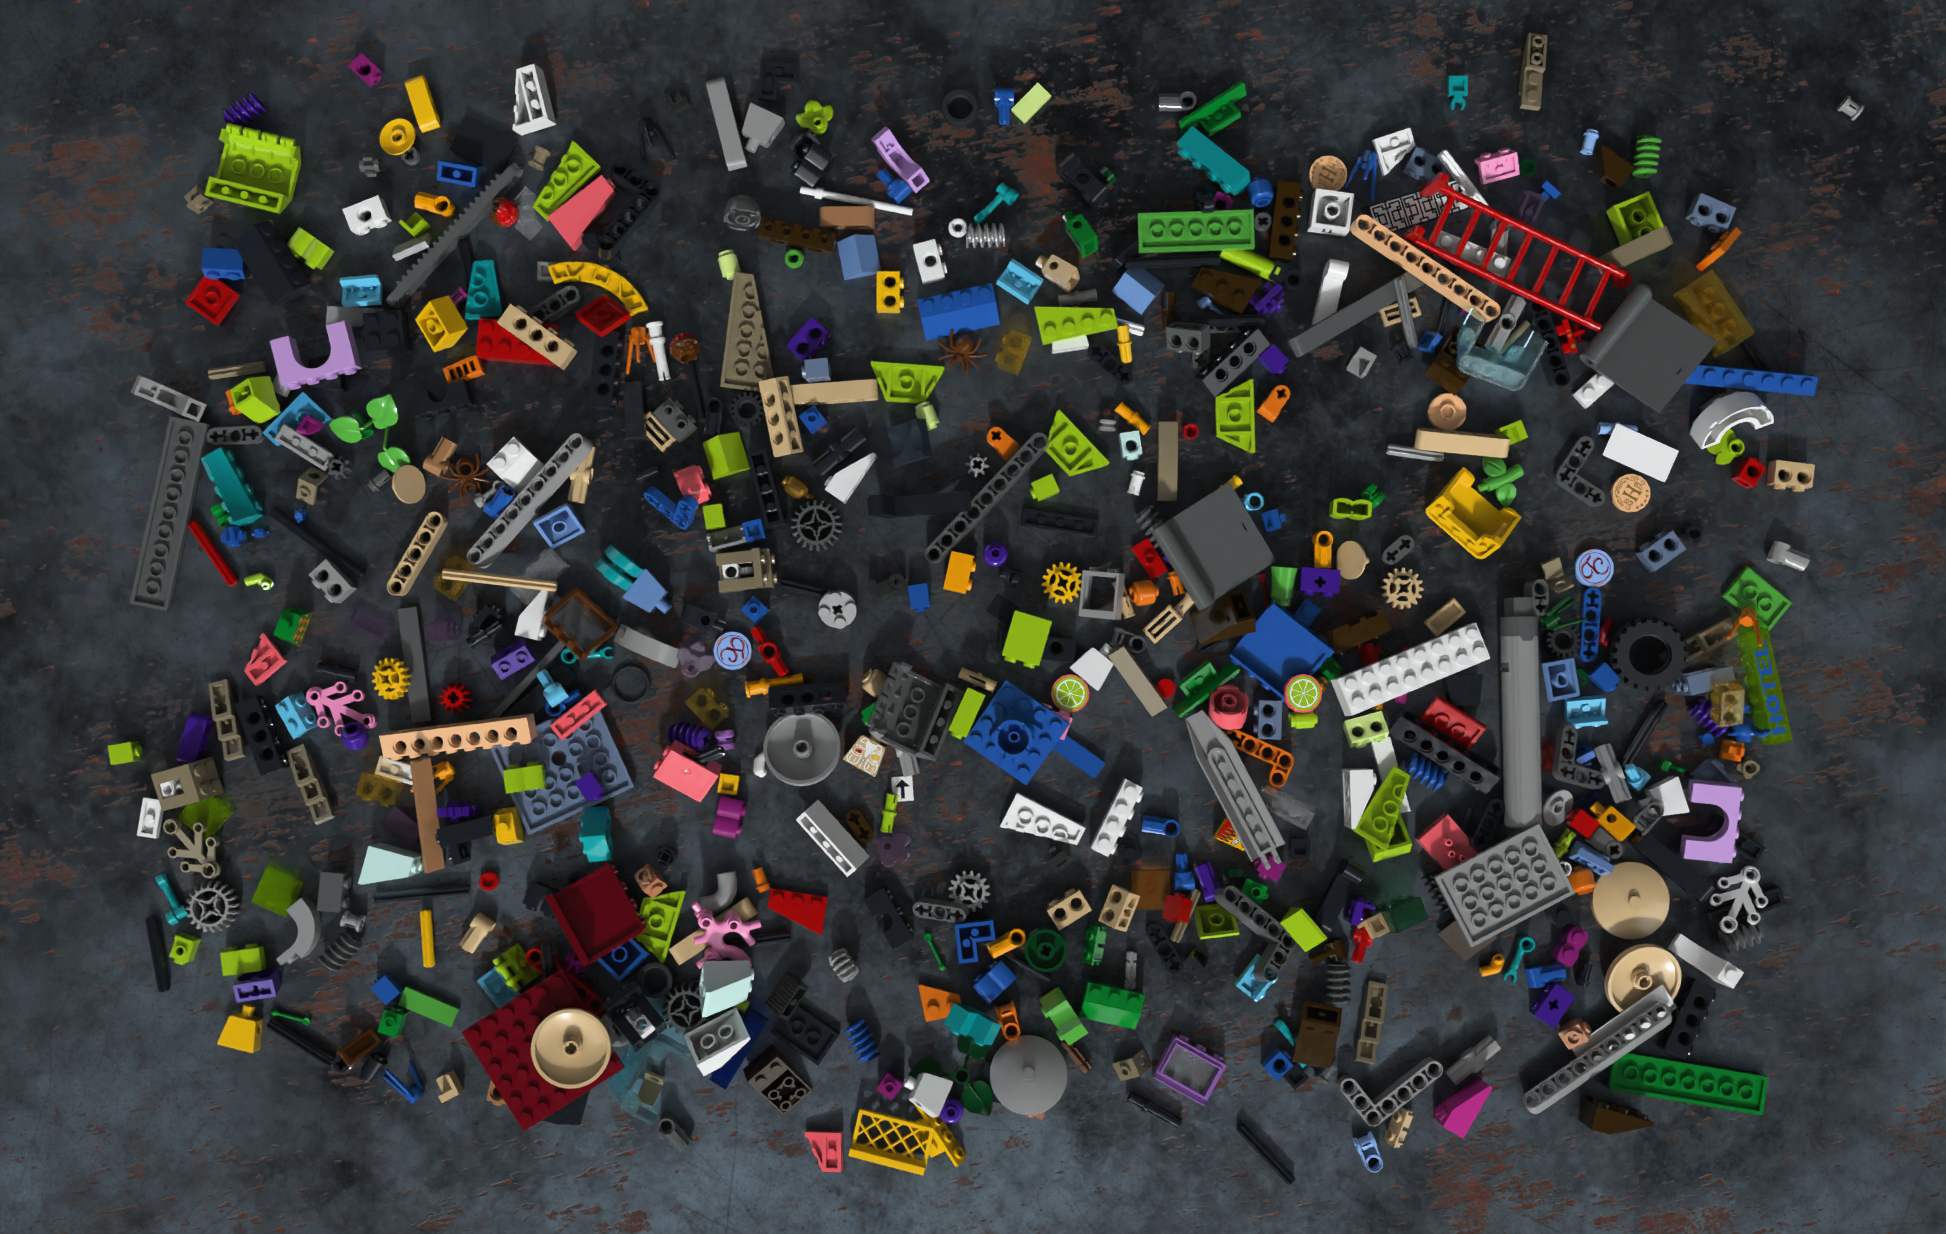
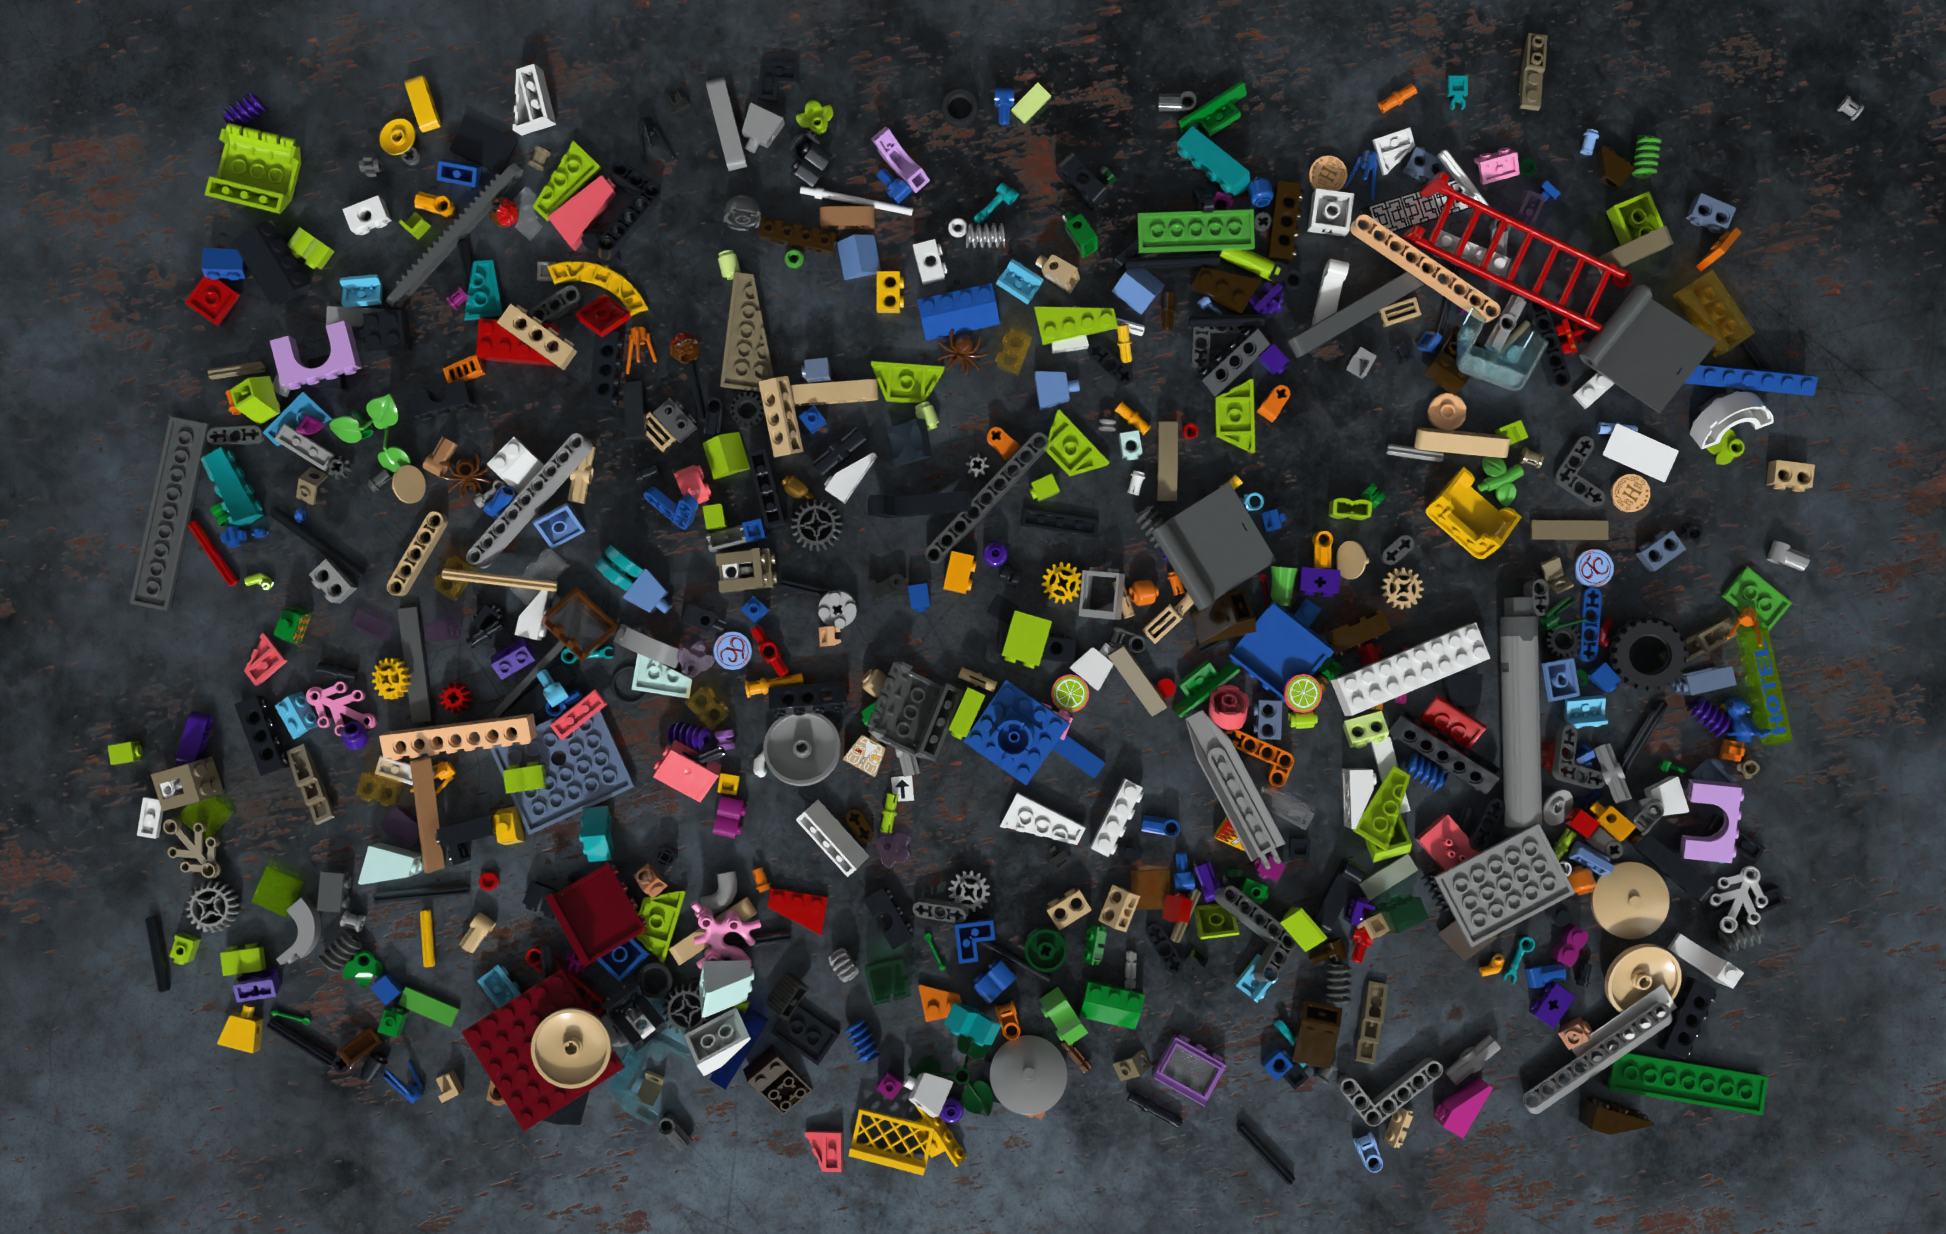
(168, 398): light grey arch -> none
(177, 911): teal brick -> none
(200, 202): dark tan bracket -> none
(227, 720): dark tan slope -> none
(361, 970): none -> green plate
(362, 63): magenta brick -> none
(412, 246): light grey tile -> none
(441, 323): yellow brick -> none
(458, 811): dark purple gear -> none
(516, 959): lime plate -> none
(591, 786): dark purple brick -> none
(658, 340): white pin -> none
(659, 679): none -> light aqua wing
(804, 337): dark purple brick -> none
(827, 636): none -> light nougat tile
(888, 978): none -> clear green piece
(1004, 943): light orange piece -> none
(1053, 388): none -> medium blue torso
(1077, 297): light grey pin -> none
(1149, 559): red plate -> none
(1188, 333): dark grey brick -> none
(1388, 876): none -> white tile
(1397, 98): none -> orange pin
(1405, 312): dark grey axle -> none
(1444, 617): tan plate -> none
(1531, 457): none -> dark tan bush
(1569, 530): none -> dark tan tile
(1636, 777): medium azure axle -> none
(1706, 739): blue piece -> none
(1727, 704): clear yellow brick -> none
(1741, 475): red brick -> none

